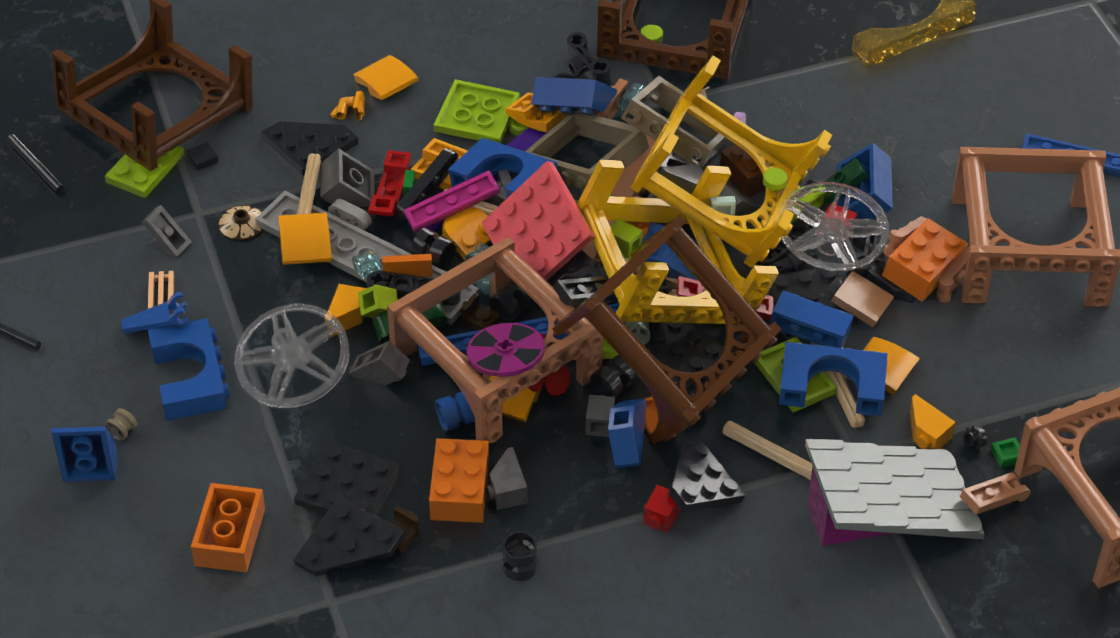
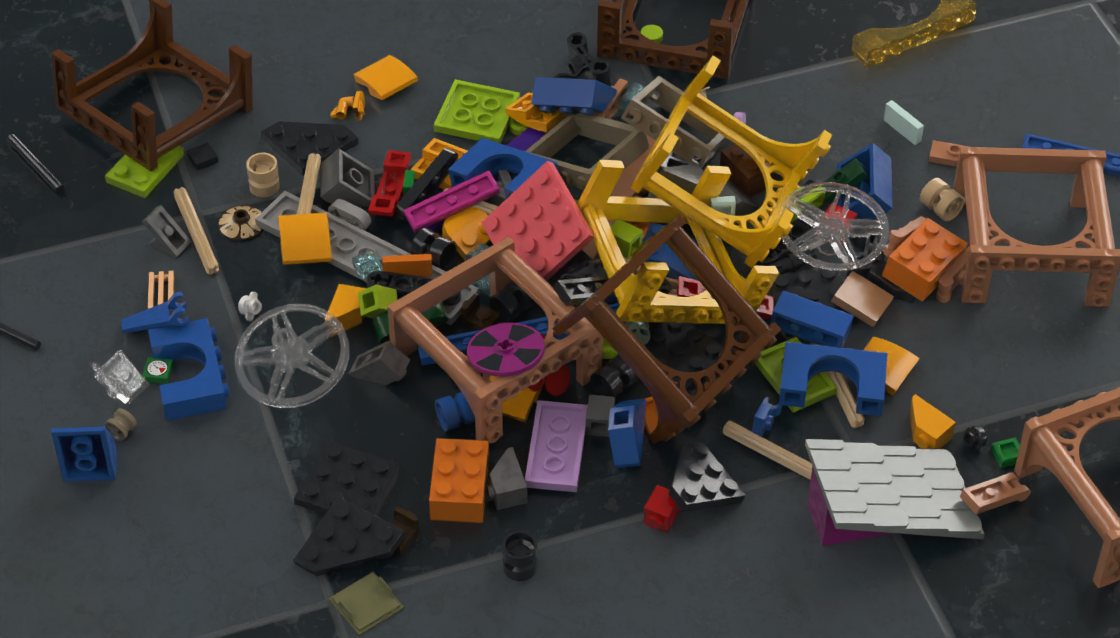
(121, 377): none -> clear bracket
(158, 370): none -> tile
(196, 231): none -> tan axle
(228, 527): orange brick -> none
(249, 306): none -> white plate
(263, 174): none -> tan wheel
(366, 603): none -> olive piece
(556, 446): none -> lavender plate
(765, 416): none -> blue plate
(775, 179): lime tile -> none
(903, 122): none -> light aqua tile
(942, 199): none -> tan wheel
(944, 153): none -> nougat plate

